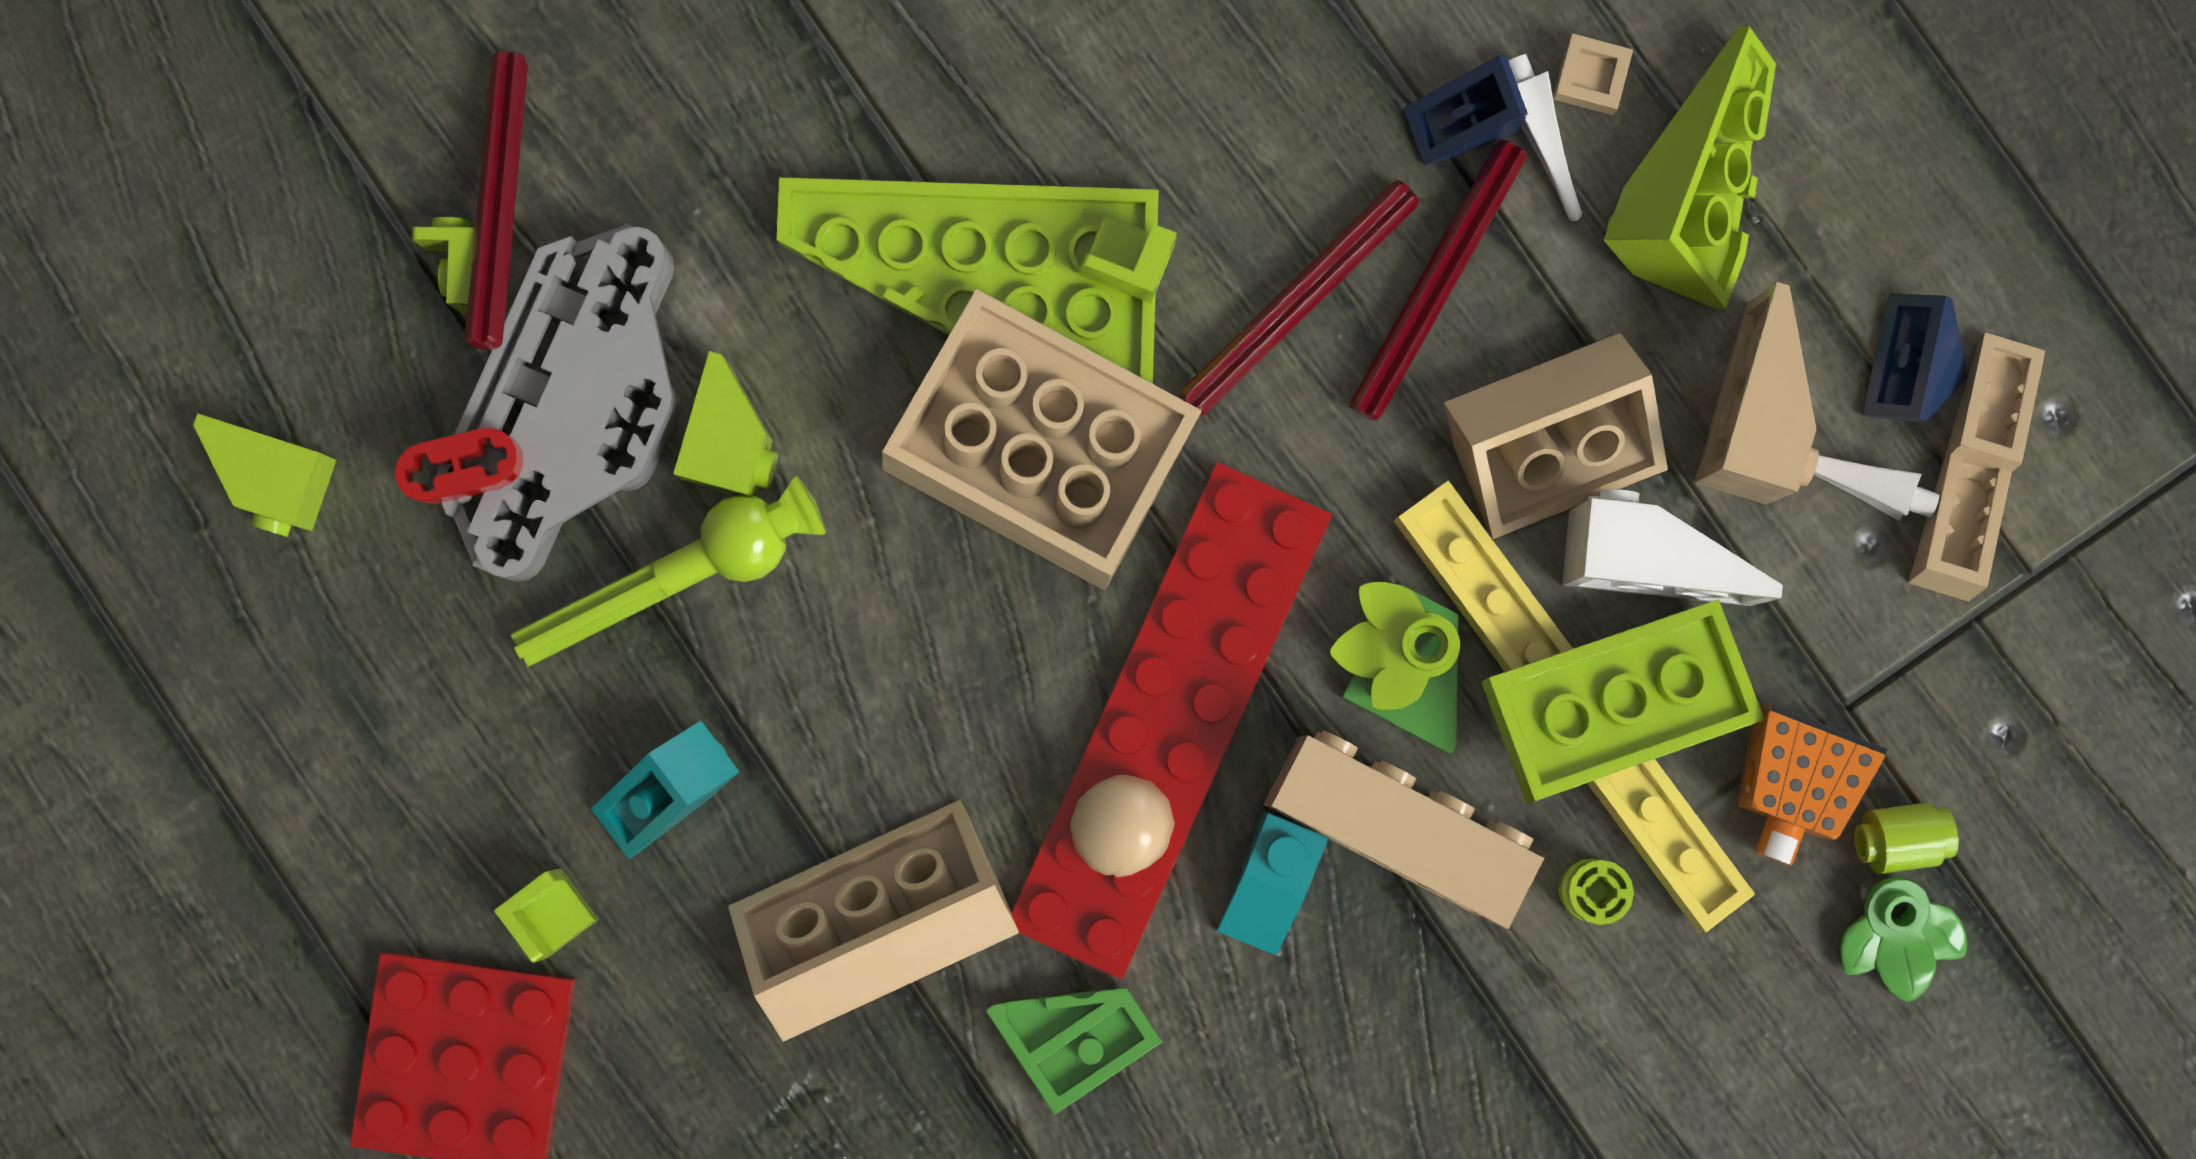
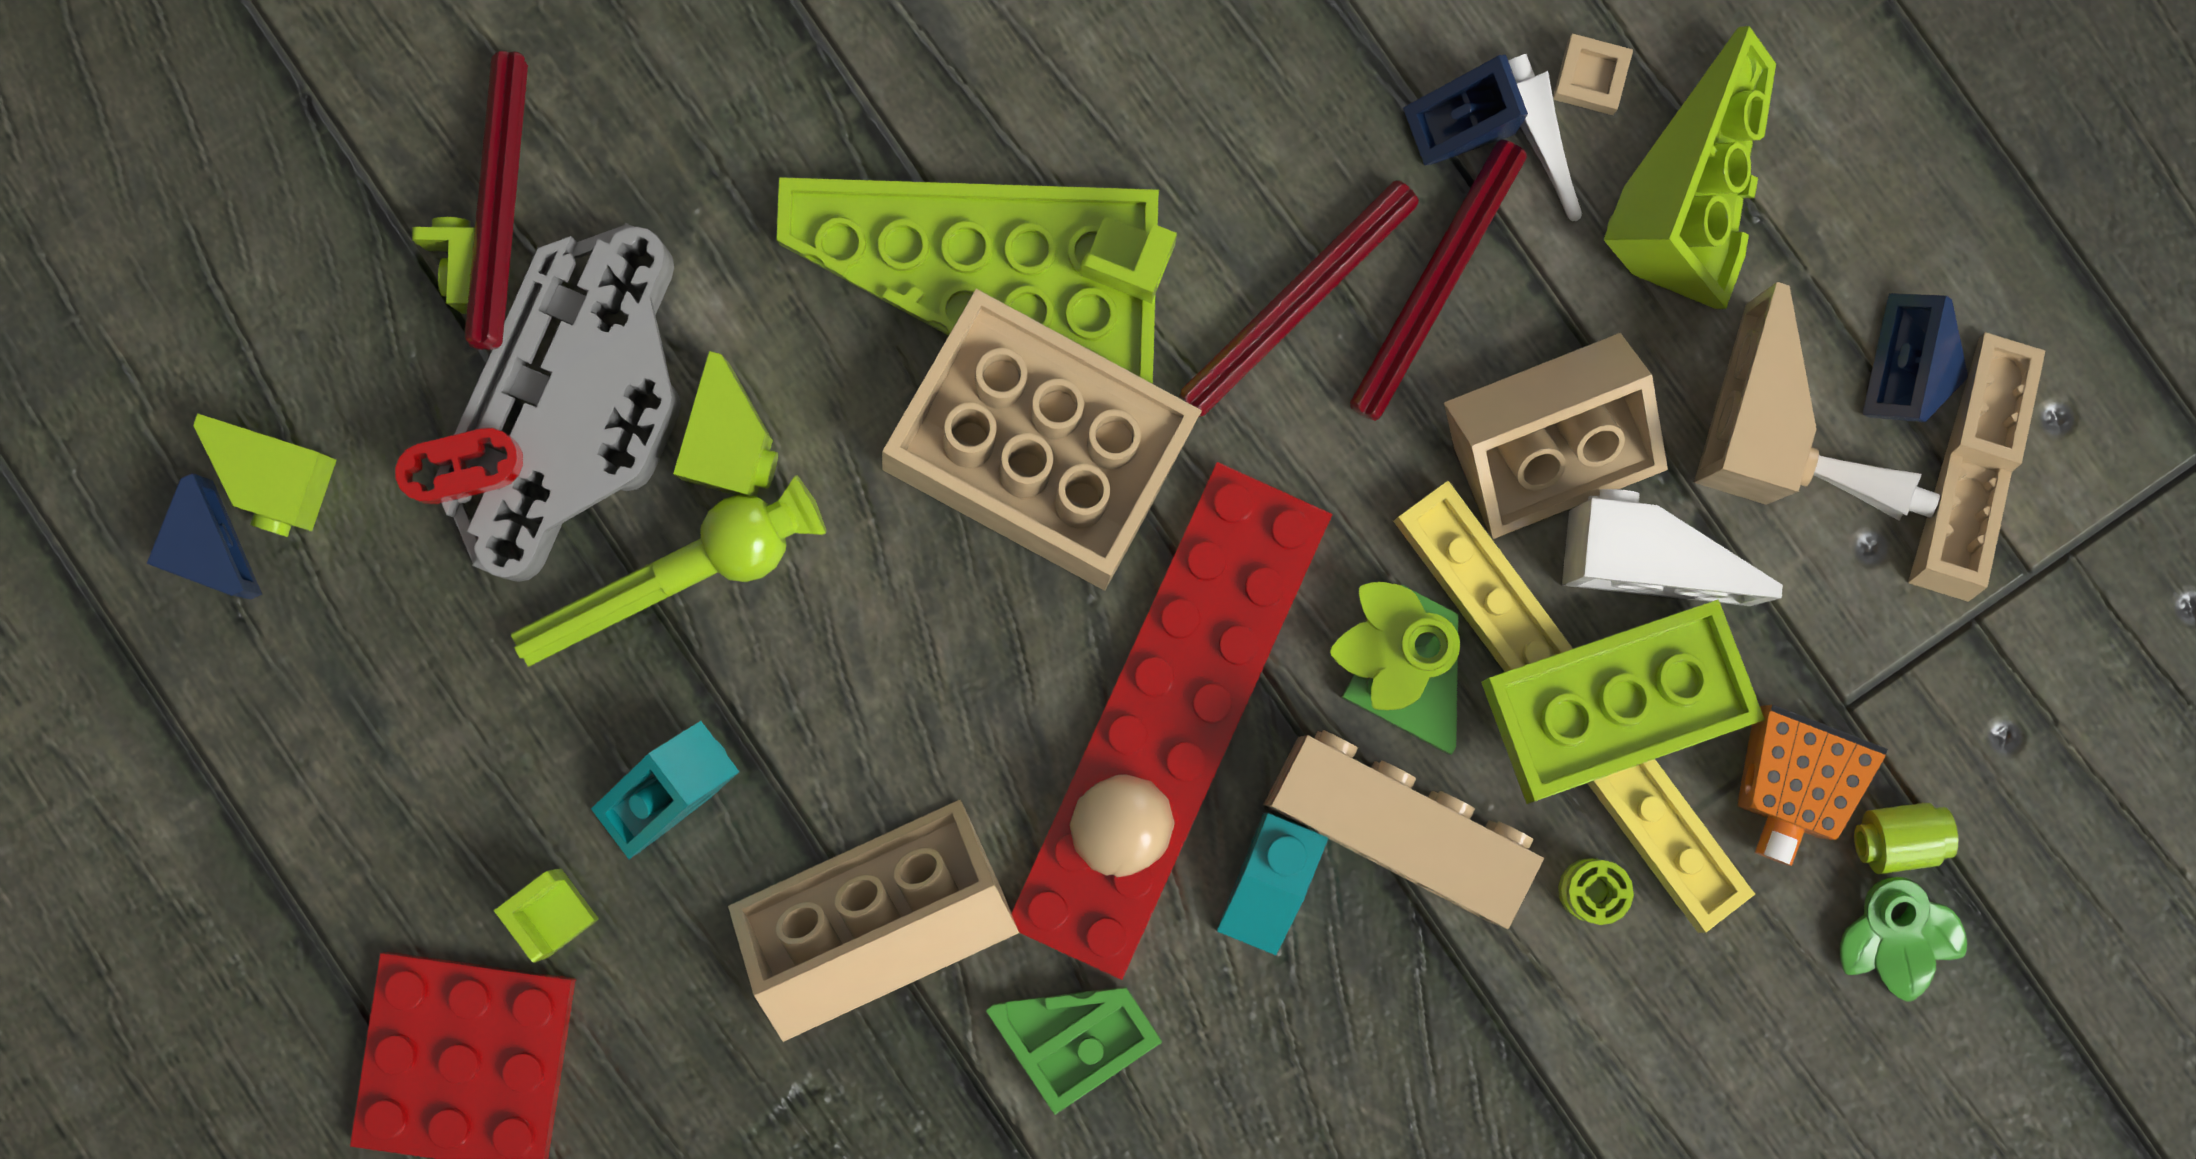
(201, 541): none -> dark blue slope

